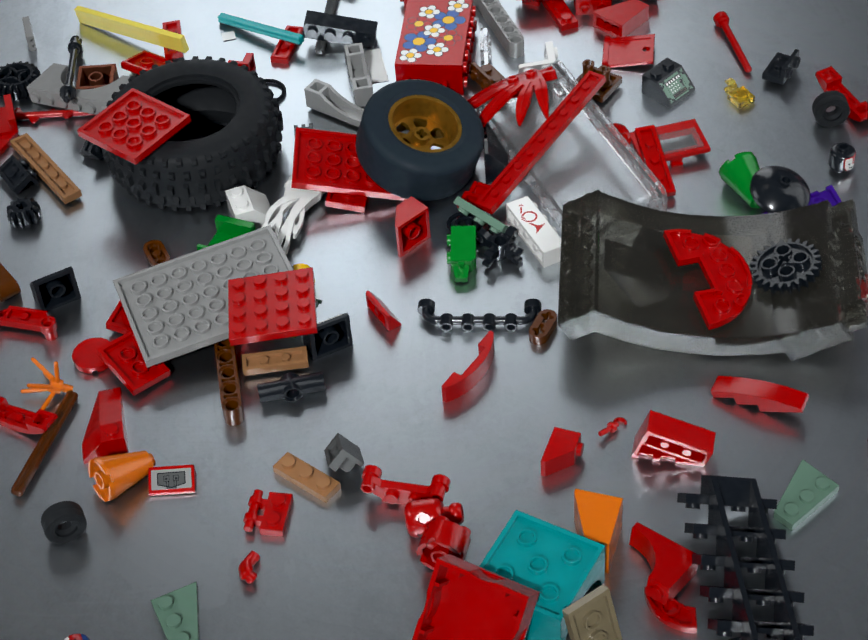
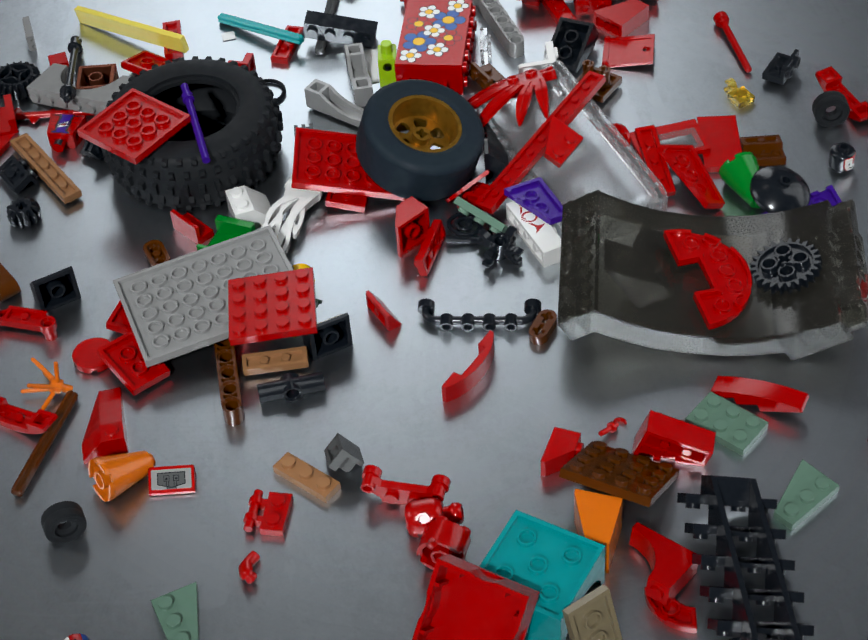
(59, 58): none -> red tile
(63, 131): none -> red torso
(188, 100): none -> dark purple bar
(191, 227): none -> red panel
(386, 58): none -> lime torso
(430, 247): none -> red plate
(463, 251): green hinge -> none
(467, 186): none -> window
(537, 199): none -> dark purple wing
(561, 142): none -> red wing
(574, 42): none -> black slope
(620, 473): none -> reddish brown plate
(667, 83): black slope -> none
(692, 172): none -> red wing
(722, 138): none -> red tile
(733, 425): none -> sand green plate
(766, 148): none -> reddish brown slope

